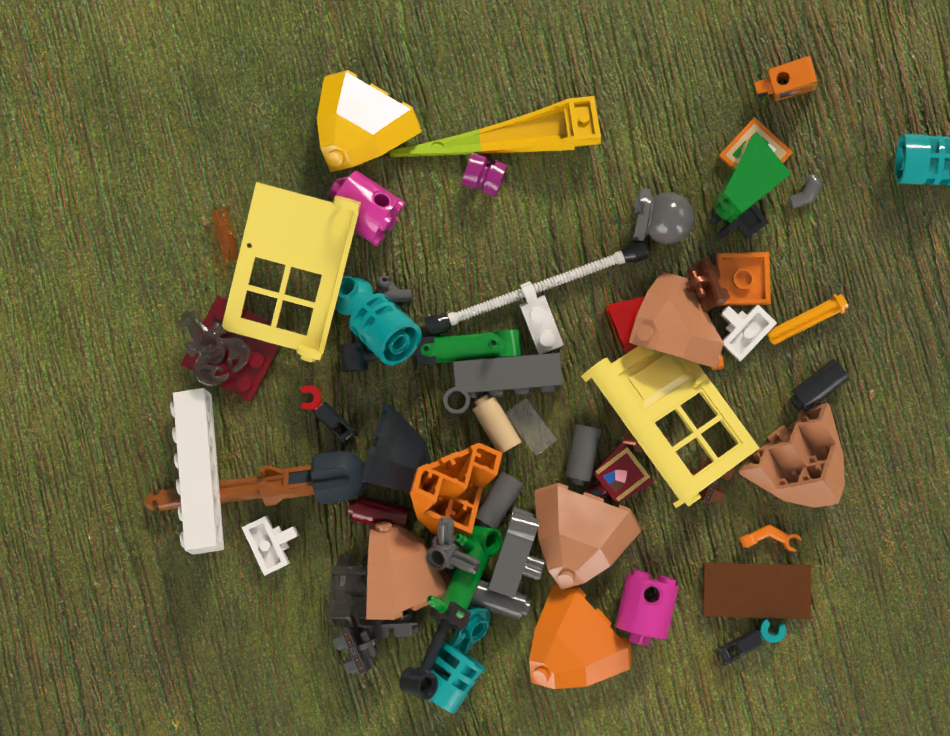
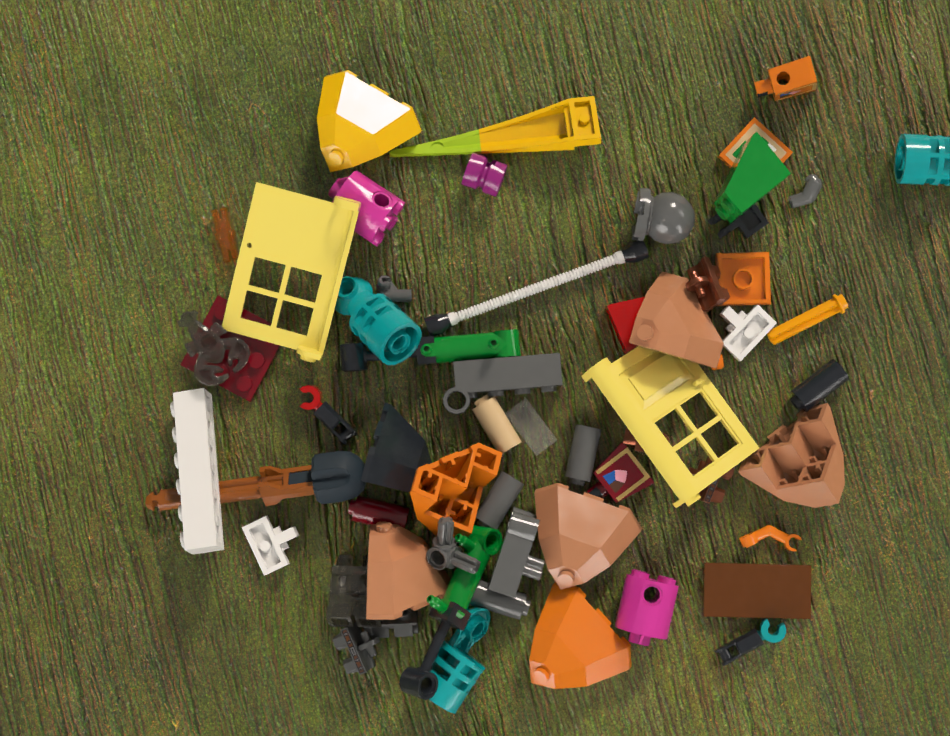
(539, 320): white plate -> none

